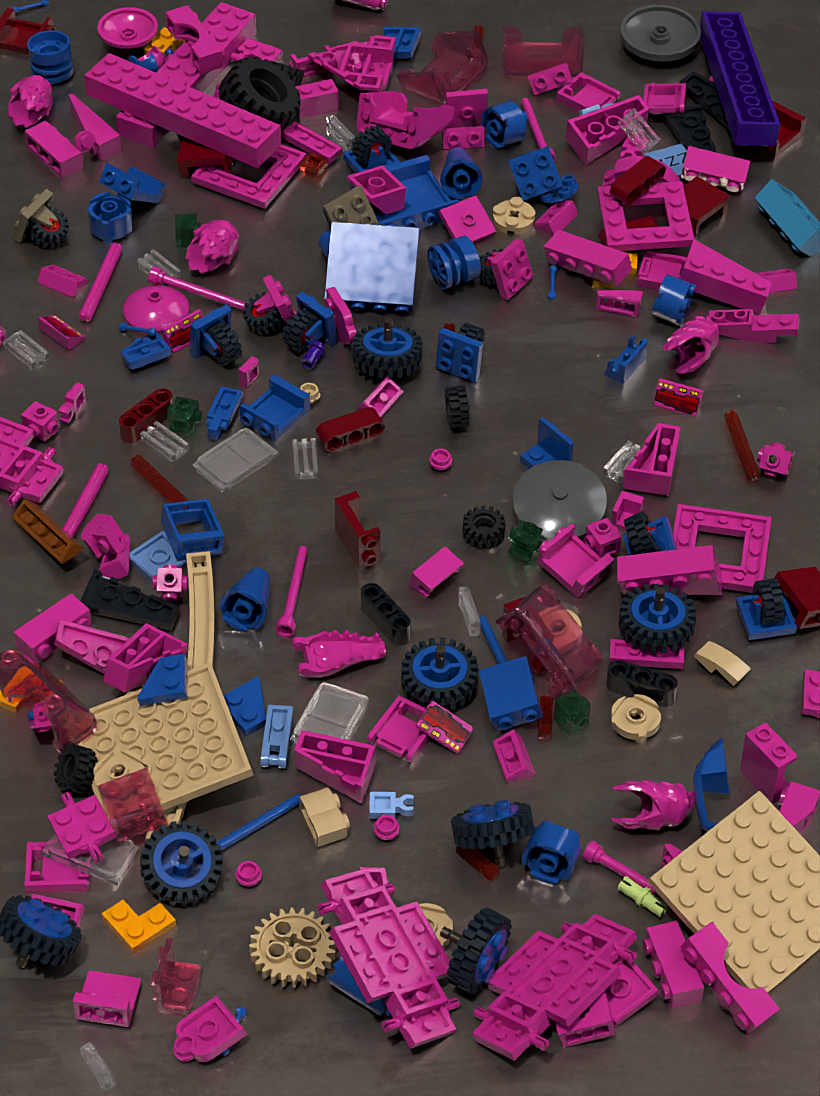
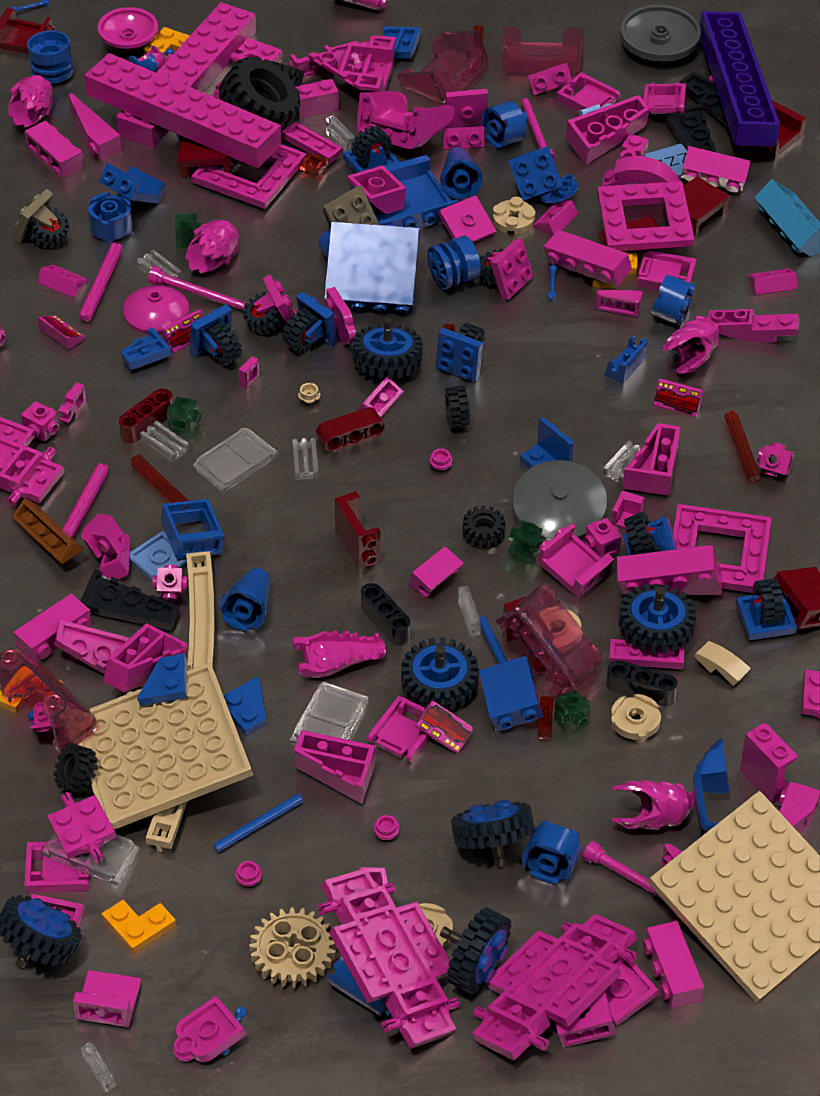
(22, 351): clear tile -> none
(84, 141): dark pink plate -> none
(110, 764): tan plate -> none
(123, 326): blue hinge -> none
(132, 804): clear pink bracket -> none
(174, 982): clear pink bracket -> none
(181, 863): wheel -> none
(185, 25): dark pink arch -> none
(222, 410): blue hinge -> none
(276, 409): blue panel -> none
(277, 735): medium blue plate -> none
(285, 624): dark pink piece -> none
(314, 351): dark purple pin -> none
(323, 816): tan brick -> none
(386, 804): light blue plate -> none
(479, 862): clear red axle -> none
(513, 757): dark pink slope -> none
(636, 132): clear tile -> none
(637, 180): dark red beam -> none
(643, 897): yellowish green pin -> none
(724, 279): dark pink wedge -> none
(747, 1005): dark pink arch -> none

